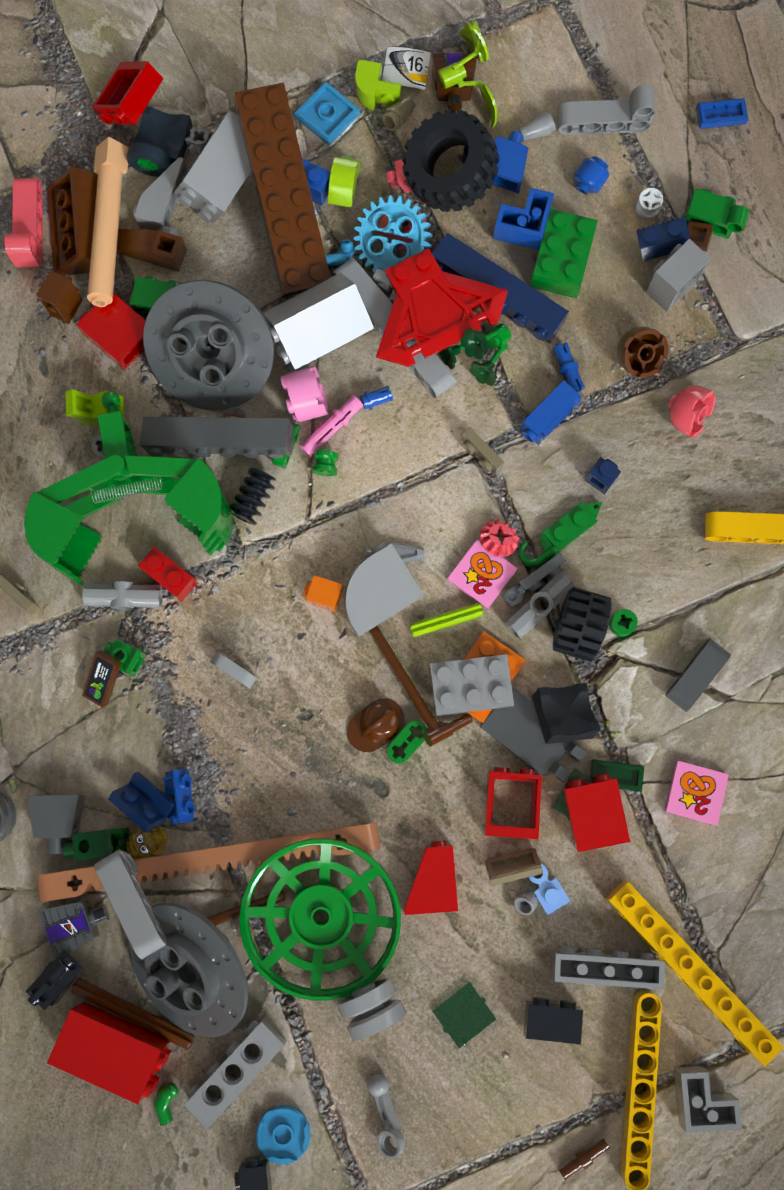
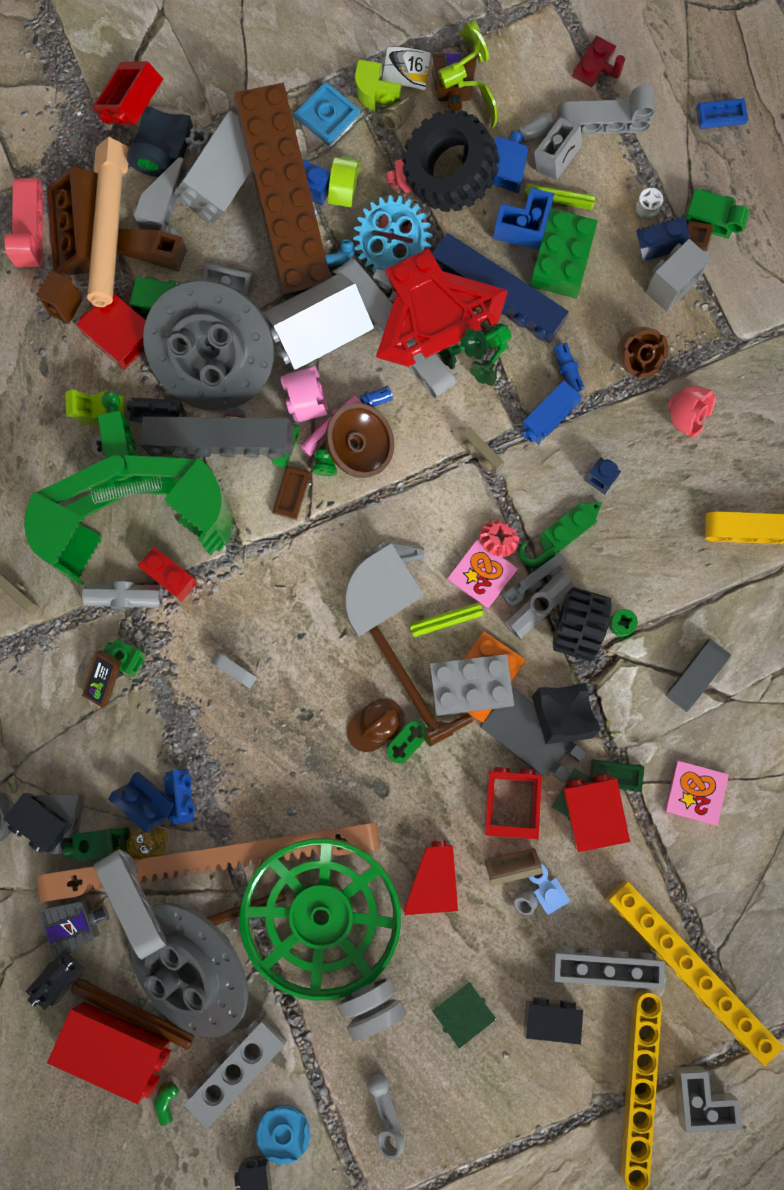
(37, 823): none -> black brick
(152, 408): none -> black hinge
(231, 276): none -> light grey slope
(252, 495): black piece -> none
(291, 493): none -> reddish brown tile
(323, 593): orange brick -> none
(371, 440): none -> reddish brown dish
(558, 148): none -> light grey brick
(566, 197): none -> lime axle
(584, 1159): reddish brown bar -> none
(591, 175): blue head -> none
(596, 61): none -> dark red plate

